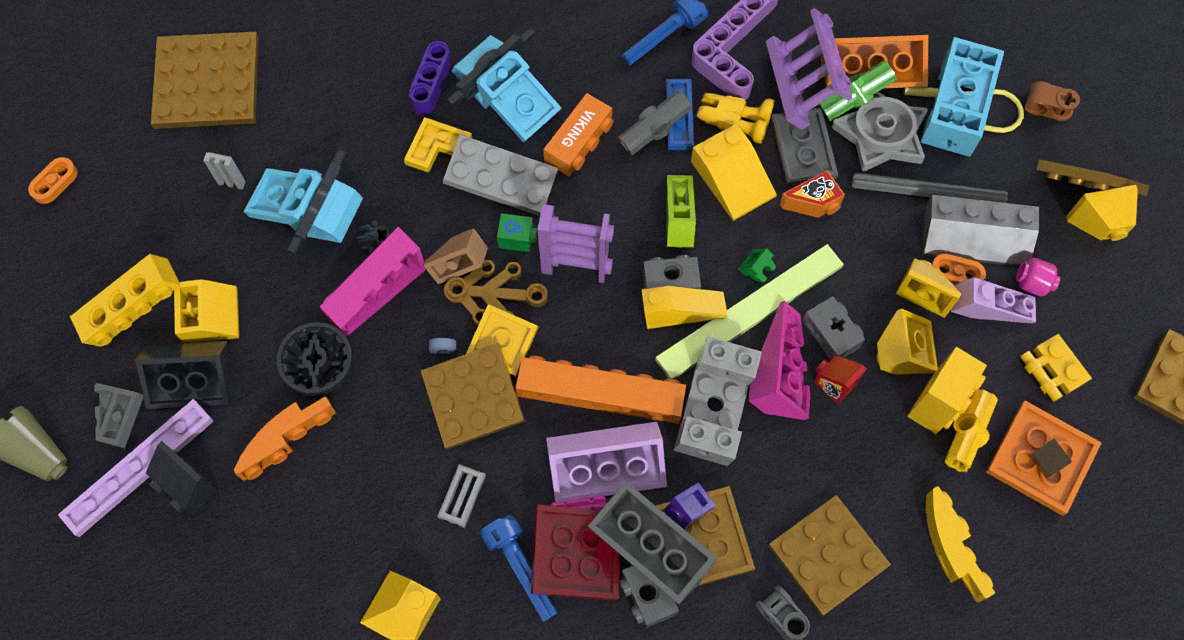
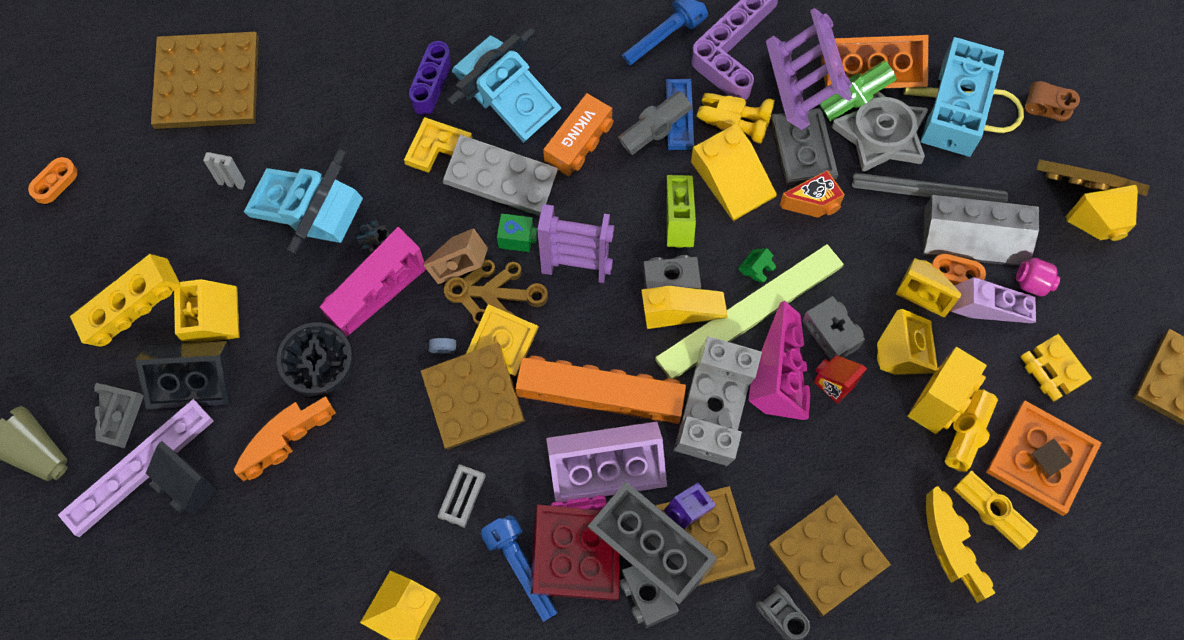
(1009, 522): none -> yellow piece

